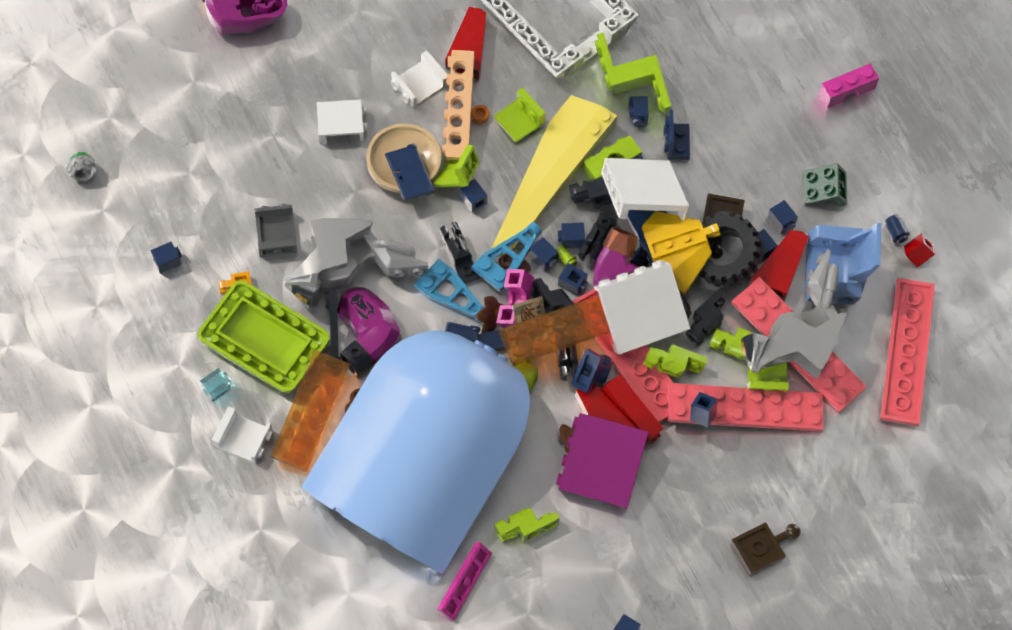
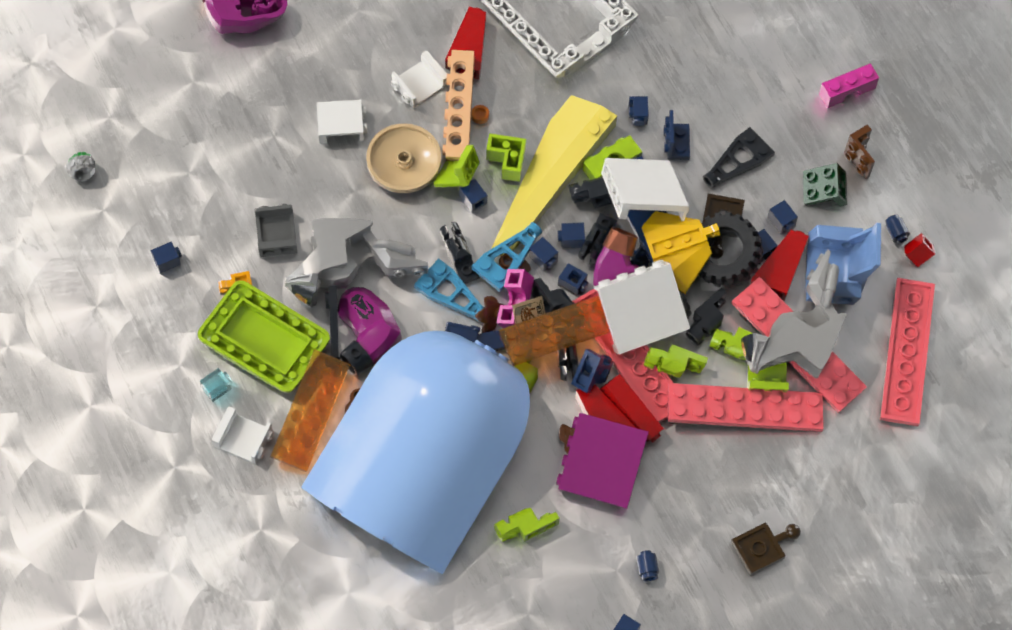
(413, 177): dark blue door -> none
(464, 581): dark pink plate -> none
(509, 152): none -> lime brick
(521, 116): lime bracket -> none
(566, 257): lime pin -> none
(633, 74): lime bracket -> none
(647, 565): none -> dark blue brick
(703, 409): dark blue brick -> none
(753, 145): none -> black plate
(856, 151): none -> reddish brown bracket

